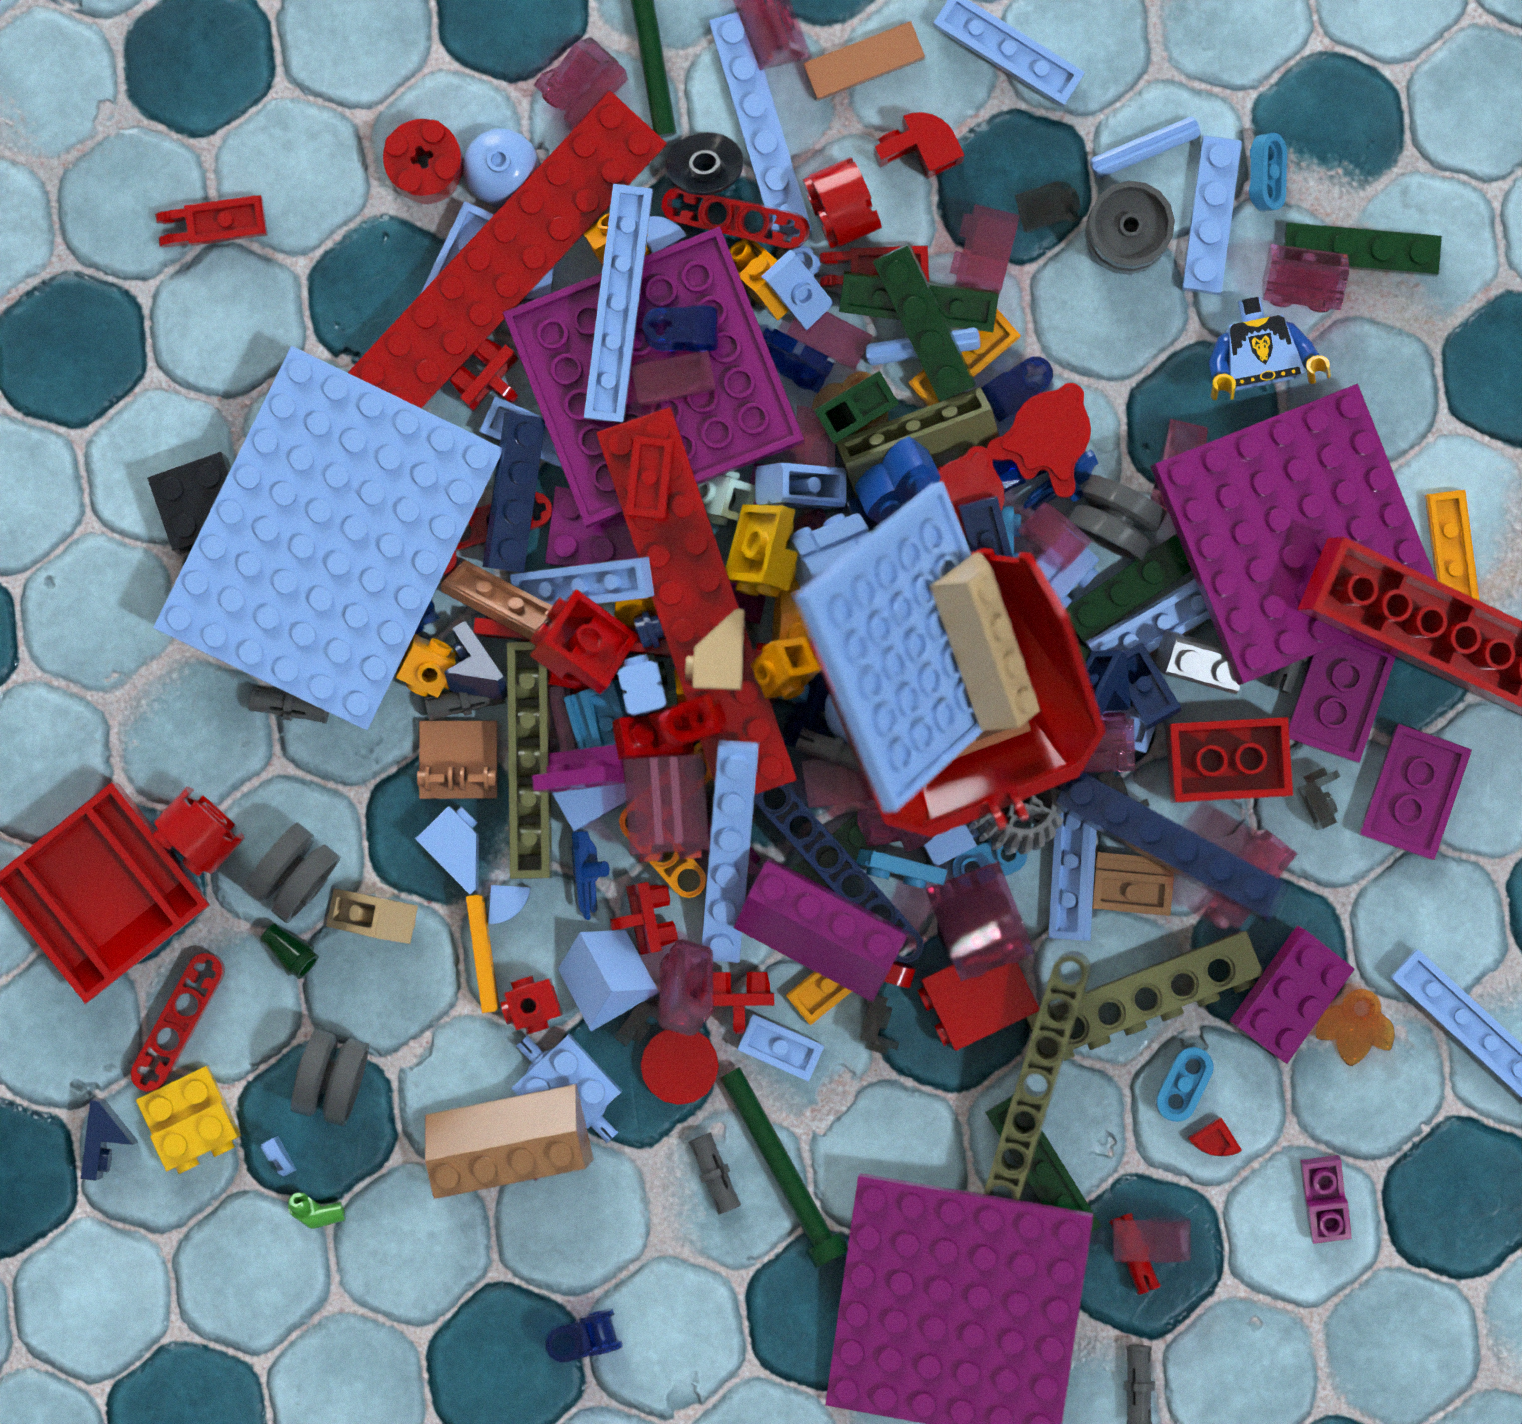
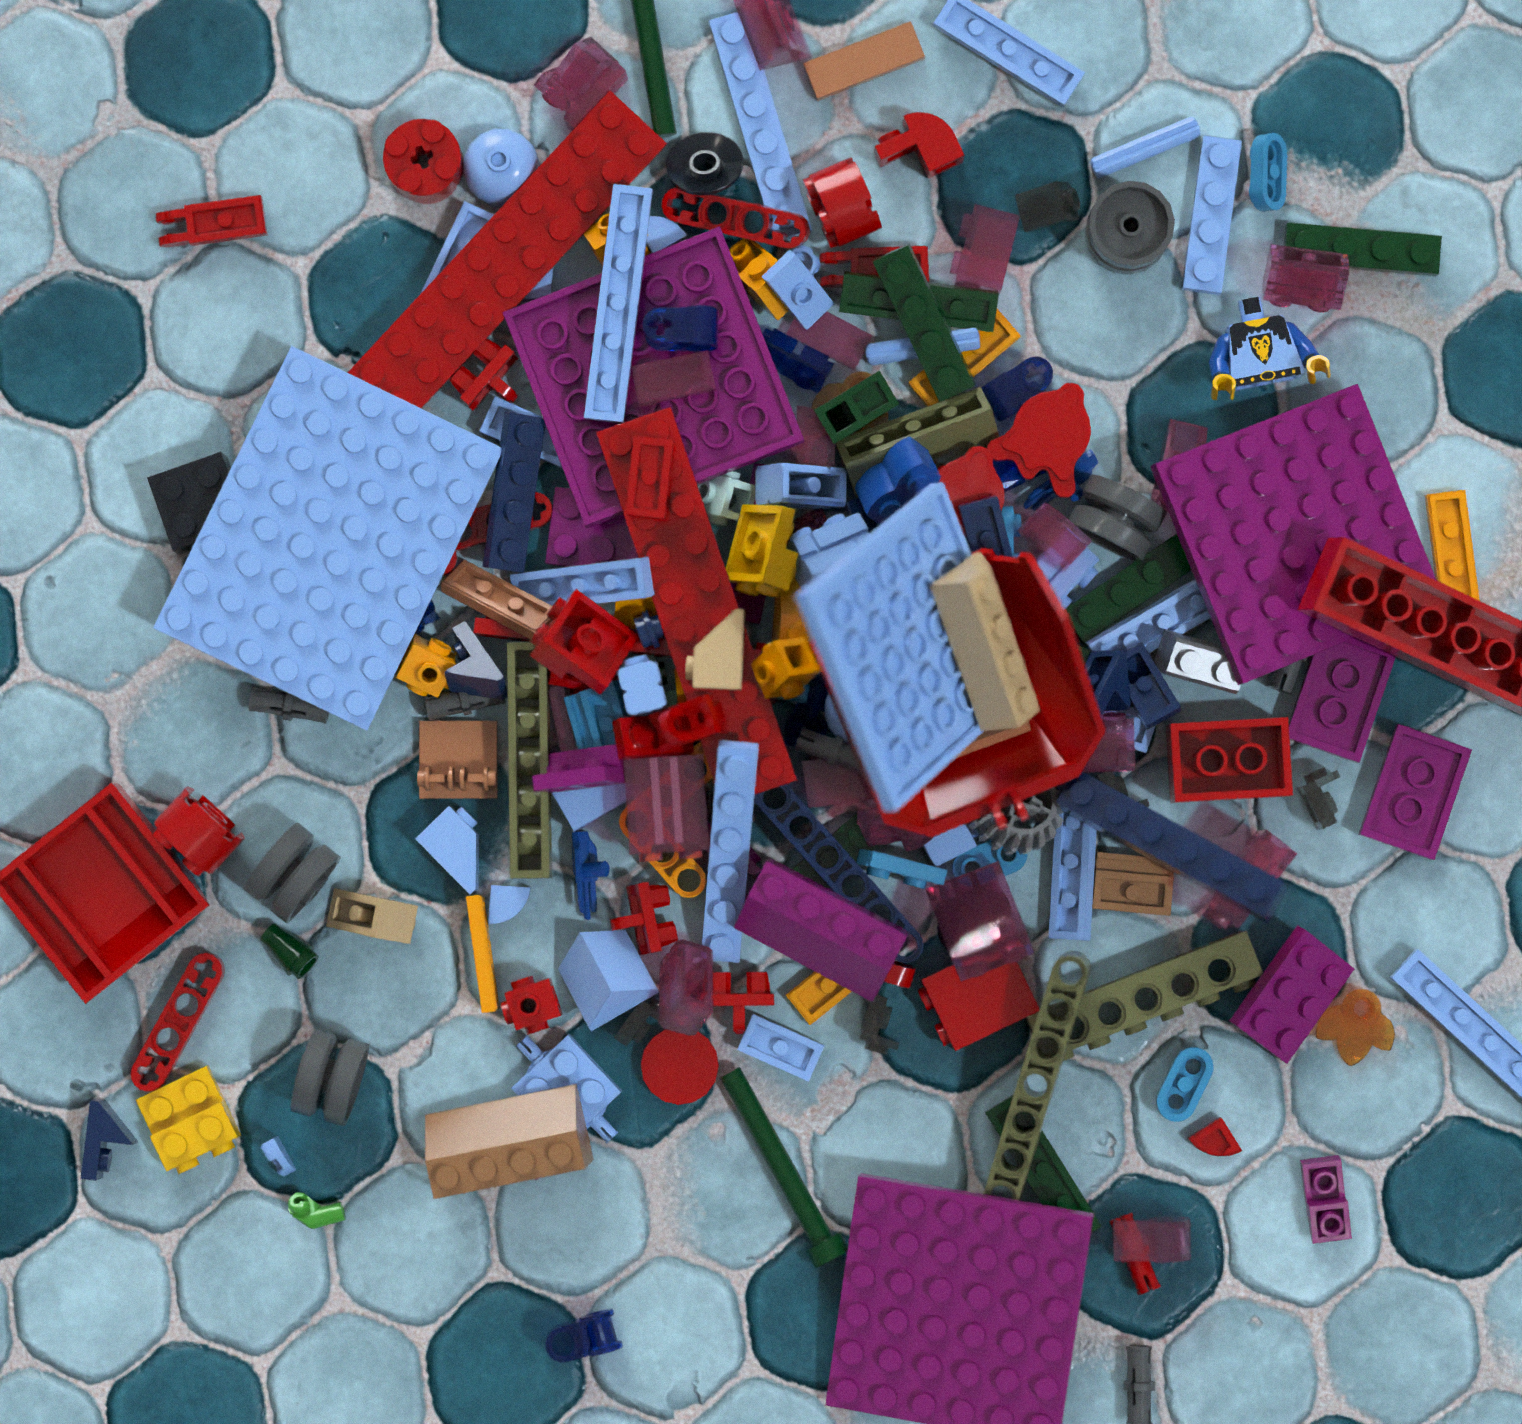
(714, 1173): dark grey pin -> none

